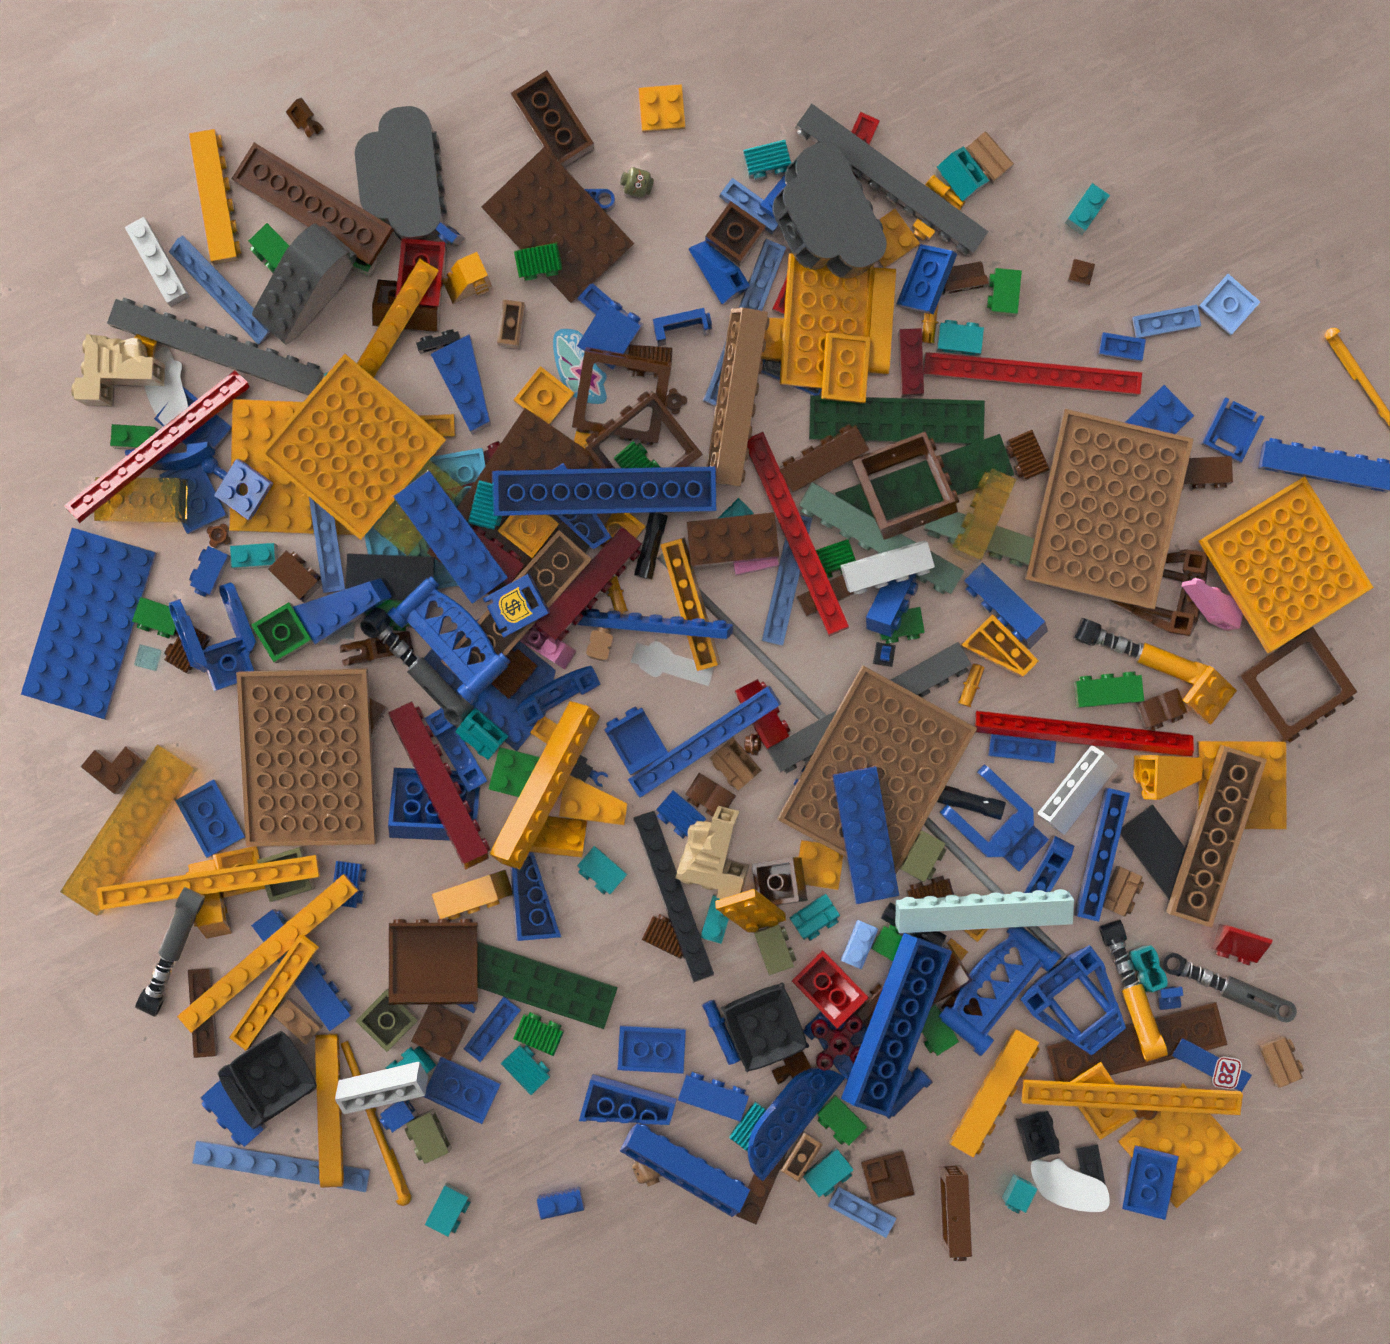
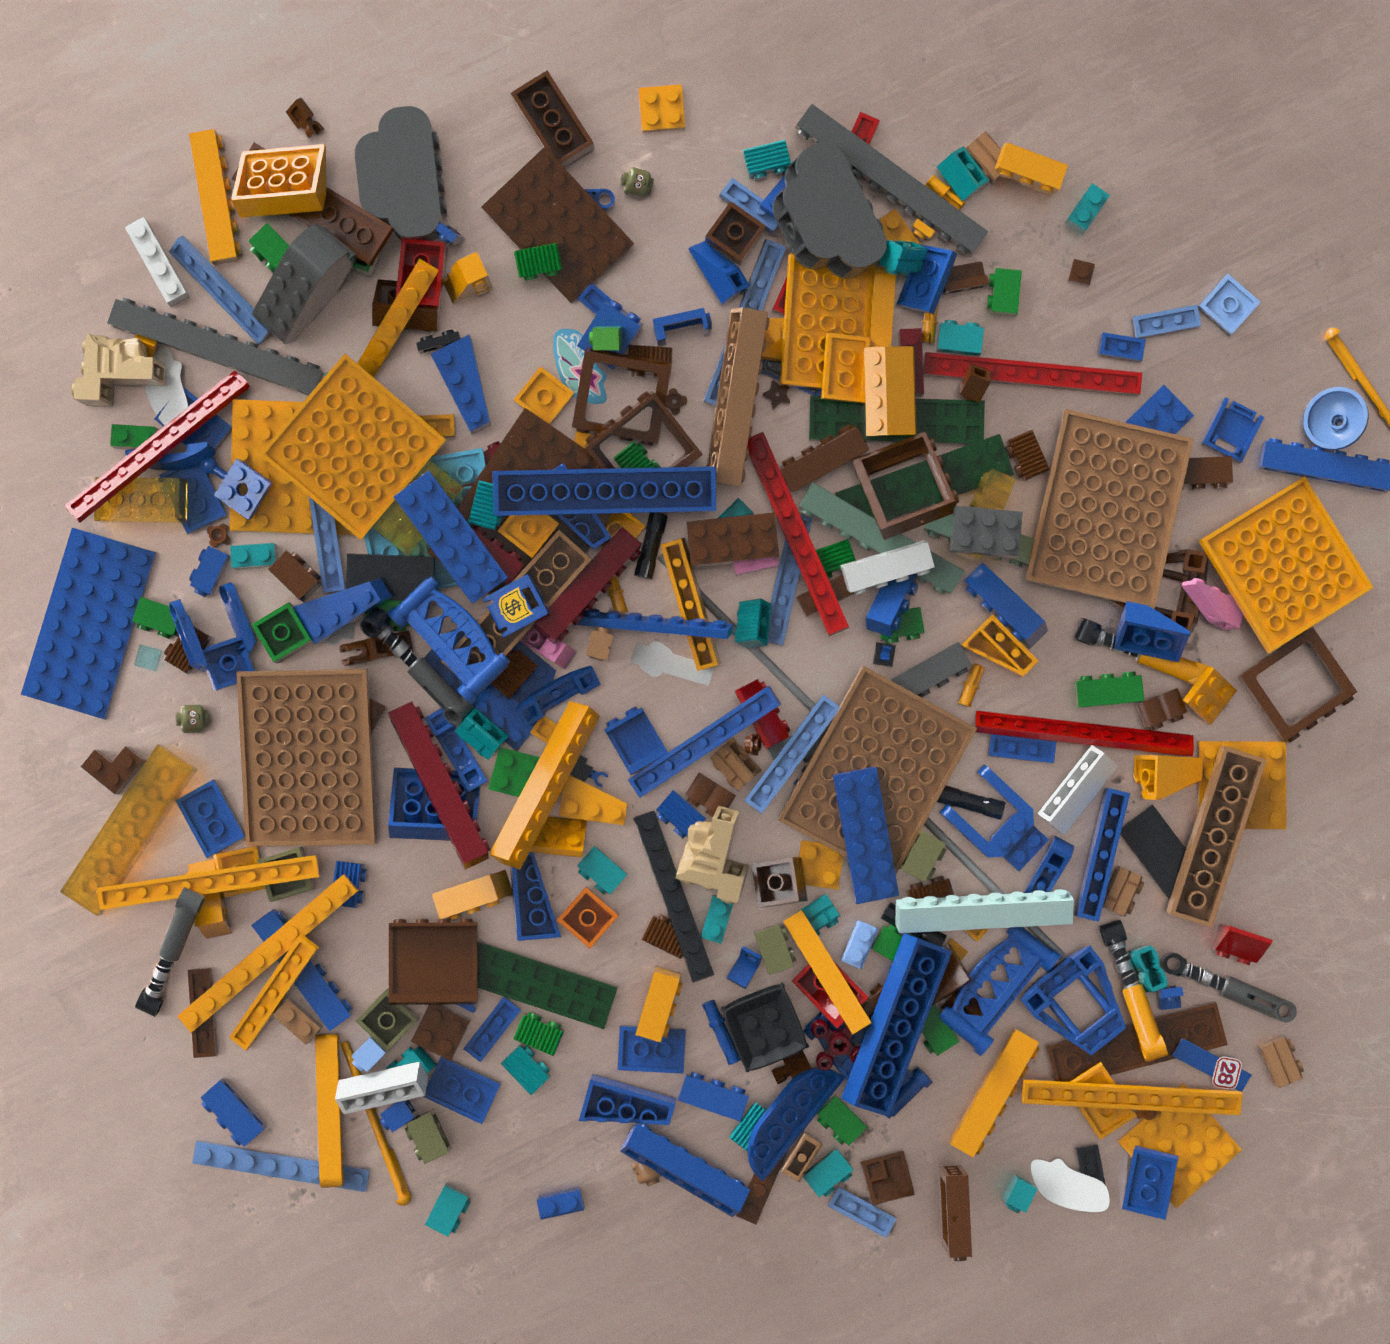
(192, 718): none -> olive head
(267, 1079): black piece -> none
(281, 181): none -> light orange slope
(368, 1055): none -> light blue slope
(511, 324): medium nougat brick -> none
(588, 917): none -> orange brick
(606, 338): none -> bright green brick
(659, 1004): none -> light orange wedge
(744, 967): none -> blue bracket
(750, 910): light orange plate -> none
(753, 623): none -> teal brick
(771, 394): none -> reddish brown plate
(792, 754): none -> medium blue plate
(827, 972): none -> light orange tile
(890, 391): none -> light orange slope
(903, 257): none -> teal brick
(974, 383): none -> reddish brown brick
(986, 531): none -> dark grey brick
(1030, 169): none -> light orange wedge
(1038, 1135): black bracket -> none
(1150, 633): none -> blue slope
(1330, 408): none -> medium blue dish

